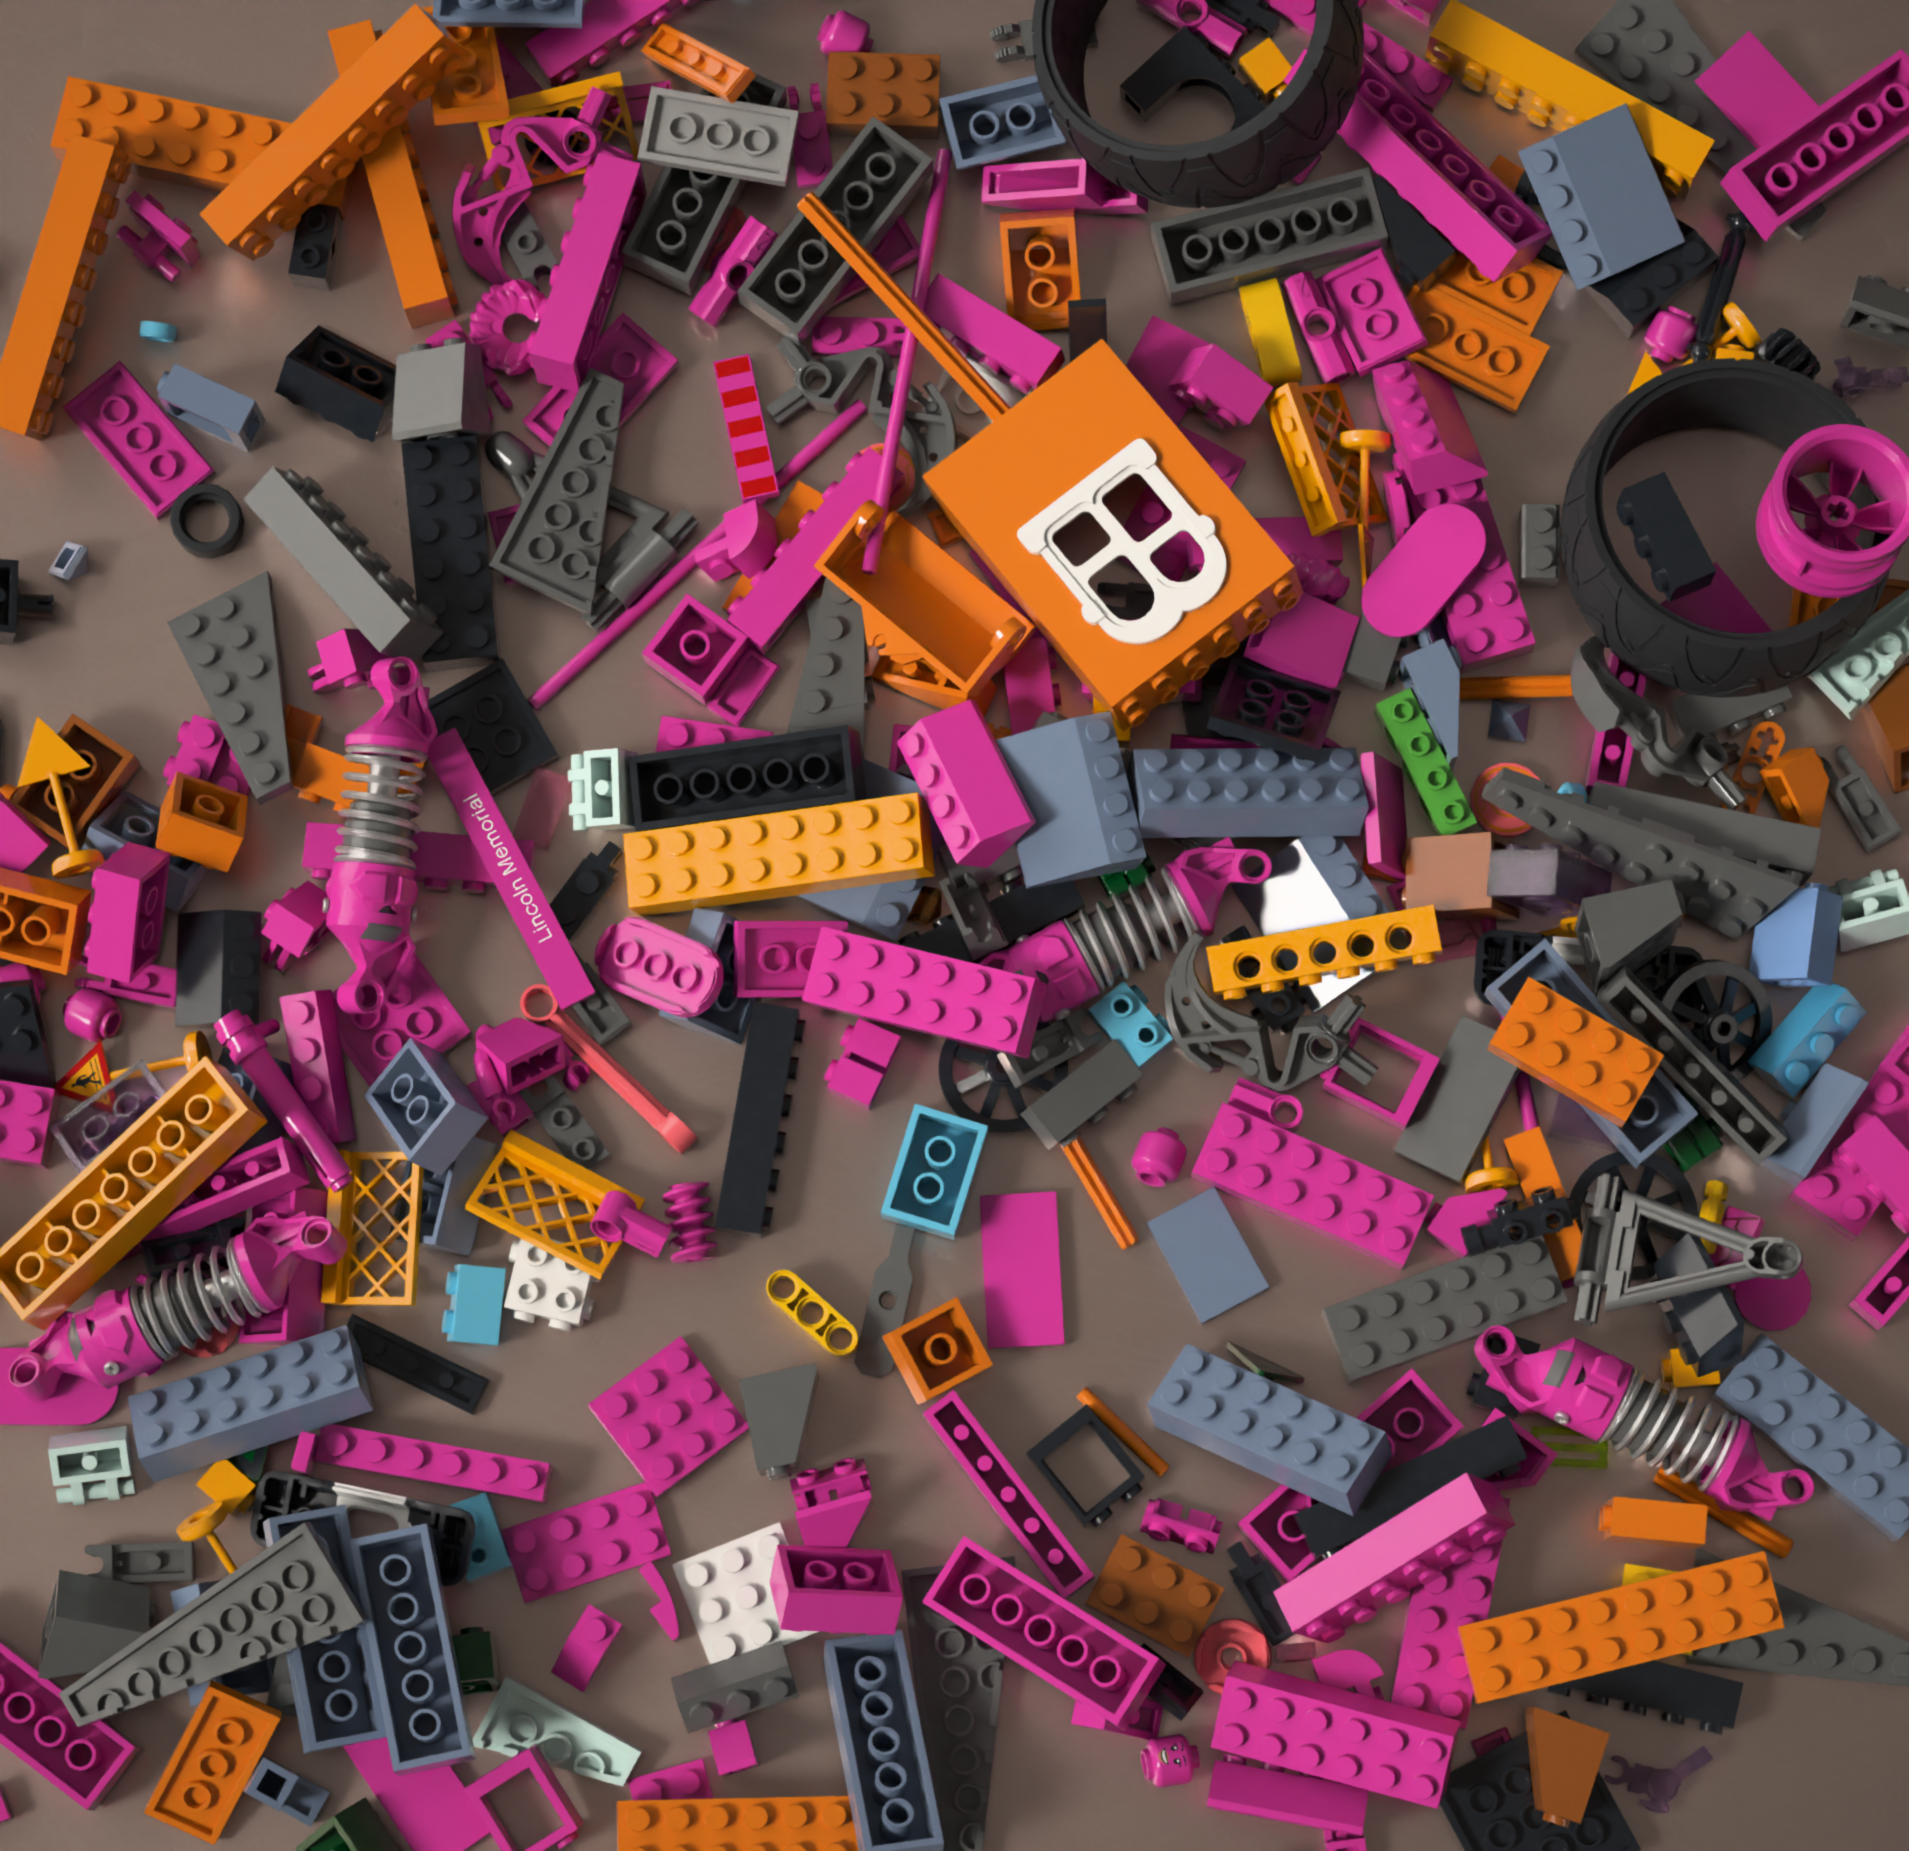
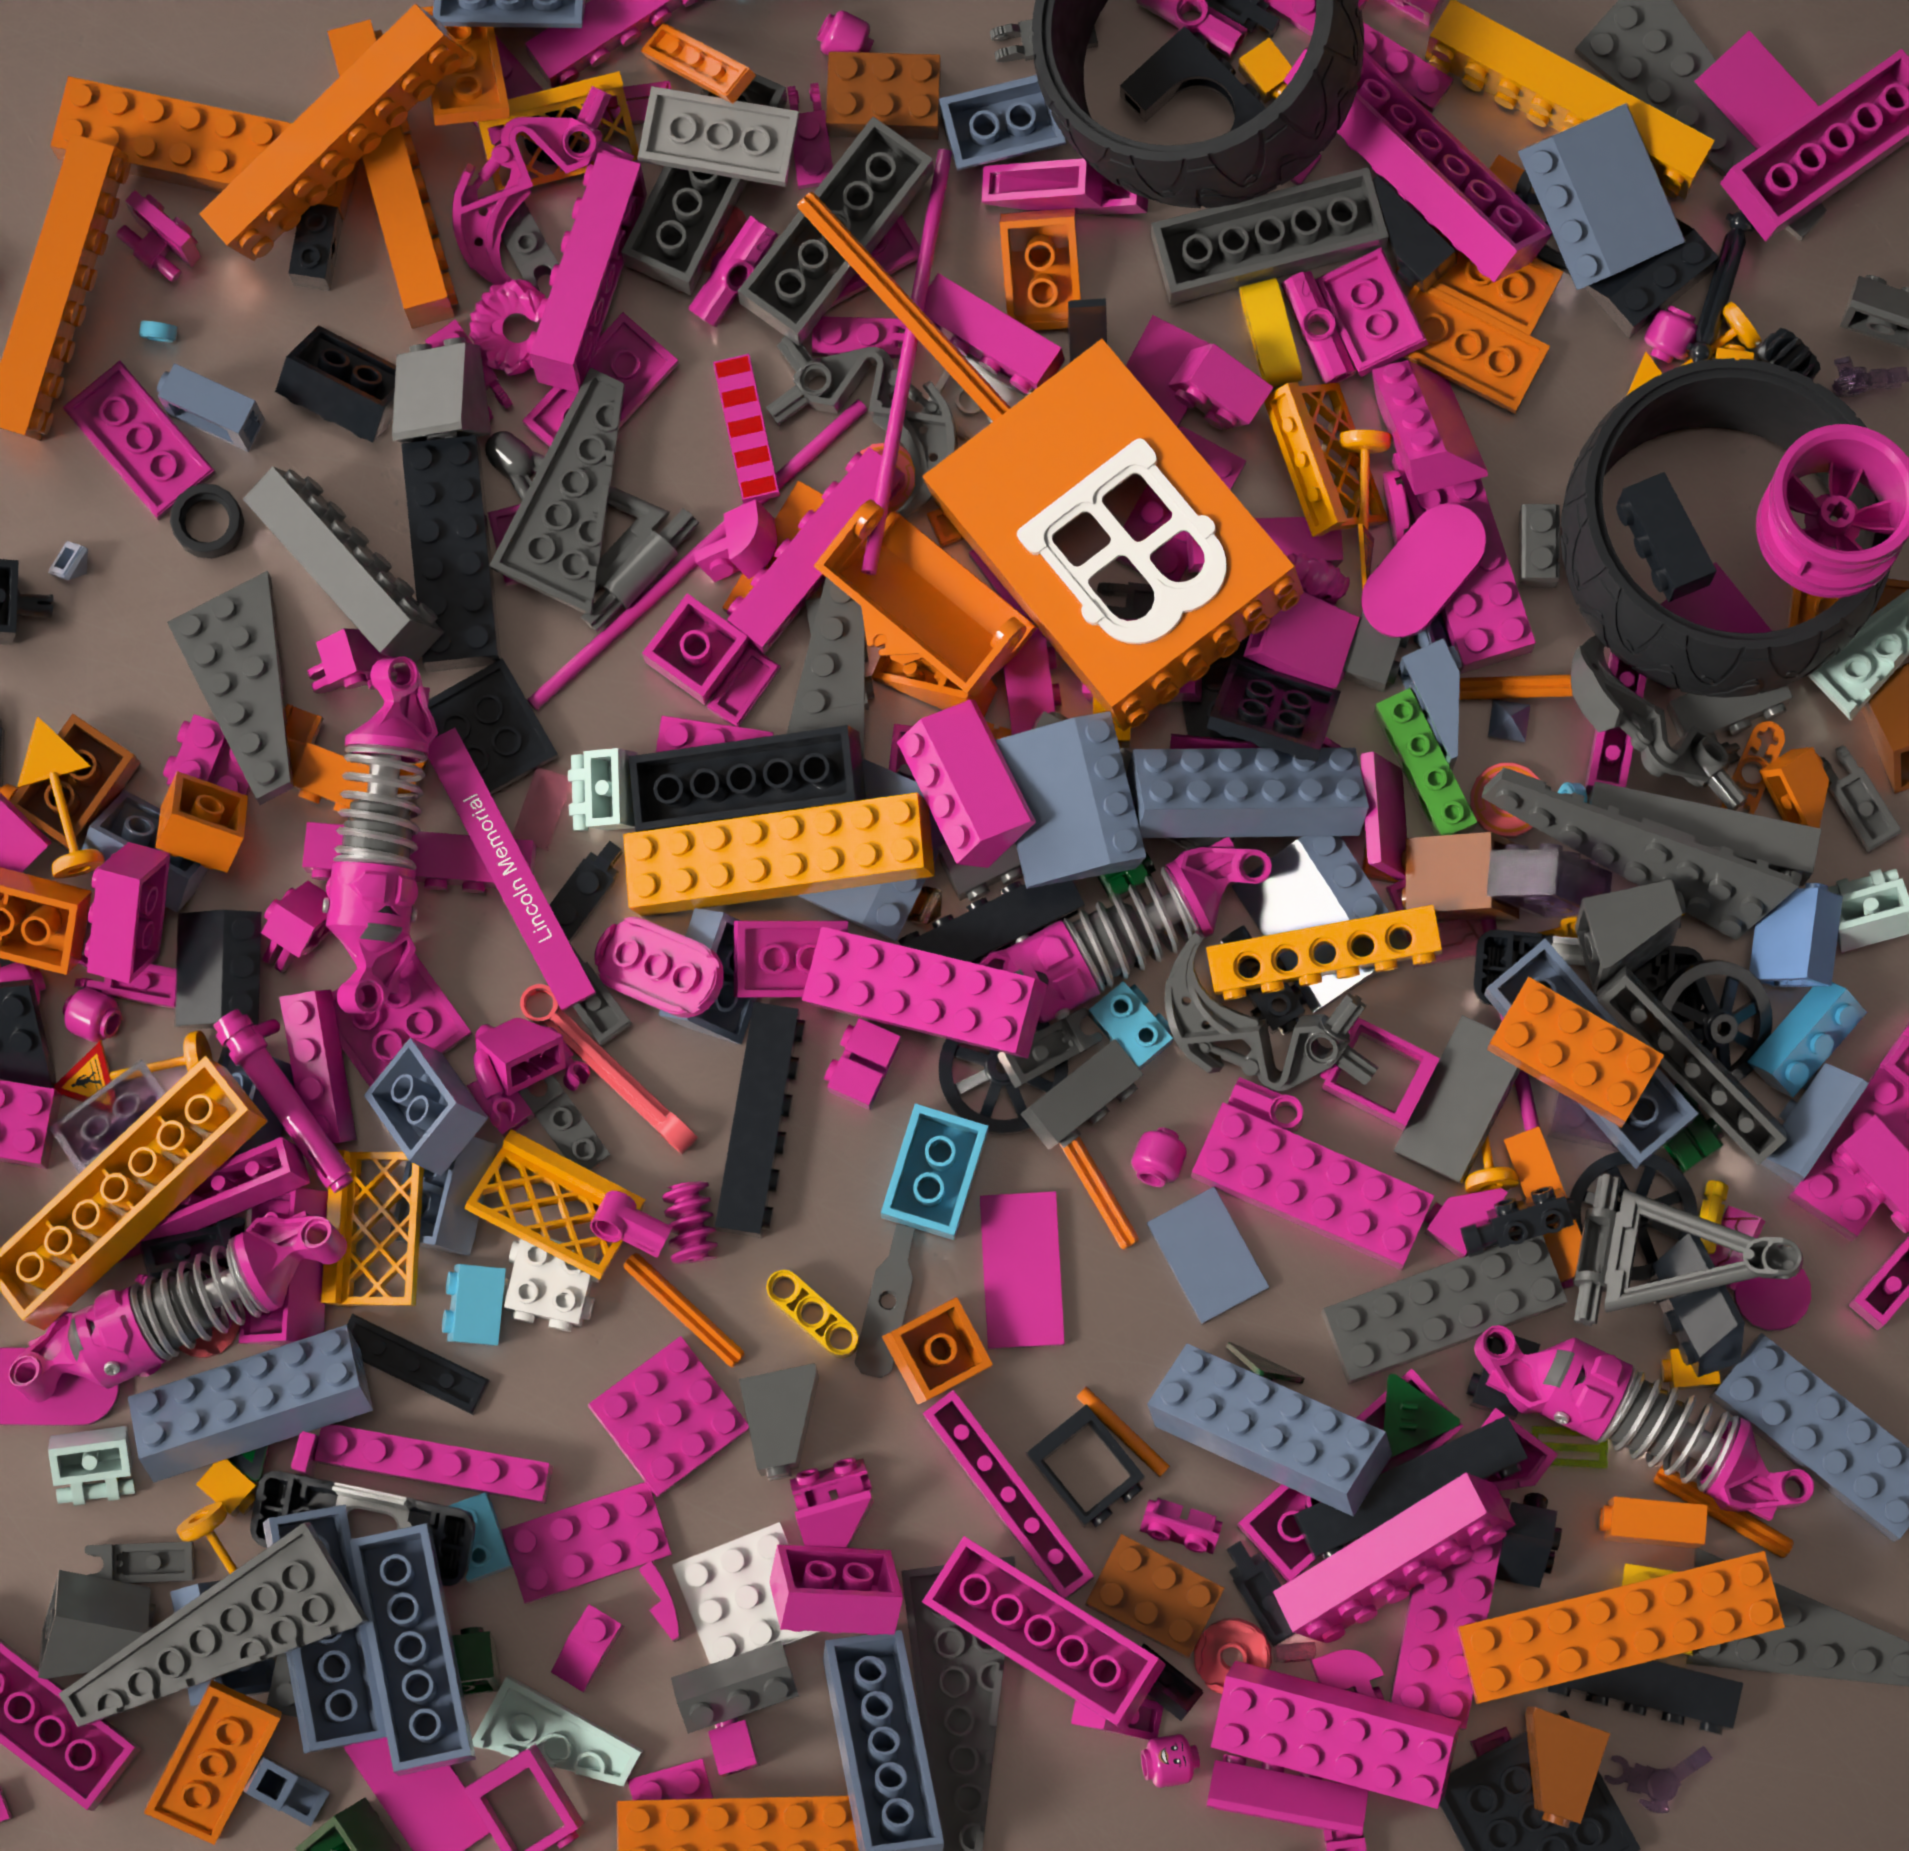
(684, 1309): none -> orange axle
(973, 916): dark grey hinge -> none
(1412, 1416): none -> dark green piece
(1529, 1543): none -> black brick

